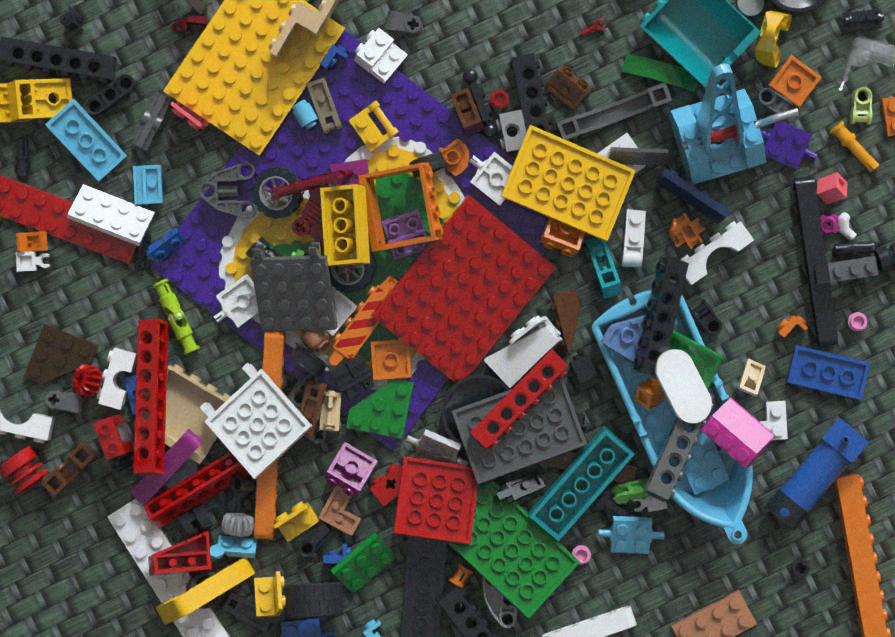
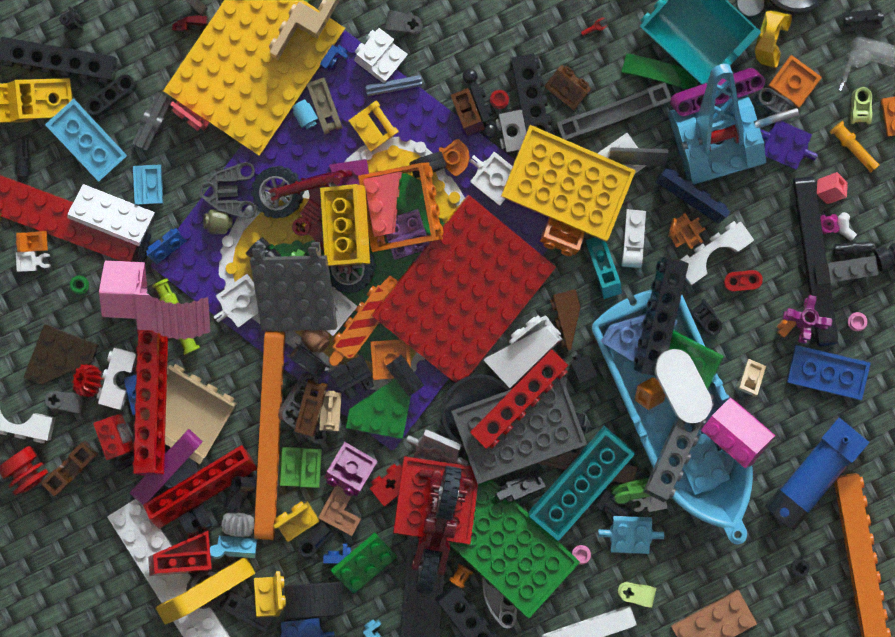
(73, 285): none -> green plate
(125, 296): none -> bright pink piece
(217, 222): none -> olive head
(257, 422): white plate -> none
(300, 467): none -> bright green slope
(382, 201): none -> coral wing
(394, 85): none -> sand blue axle
(405, 375): none -> black hinge
(438, 525): none -> piece
(640, 594): none -> yellowish green piece
(691, 95): none -> magenta beam
(742, 280): none -> red plate
(776, 419): white plate -> none
(812, 314): none -> magenta pin

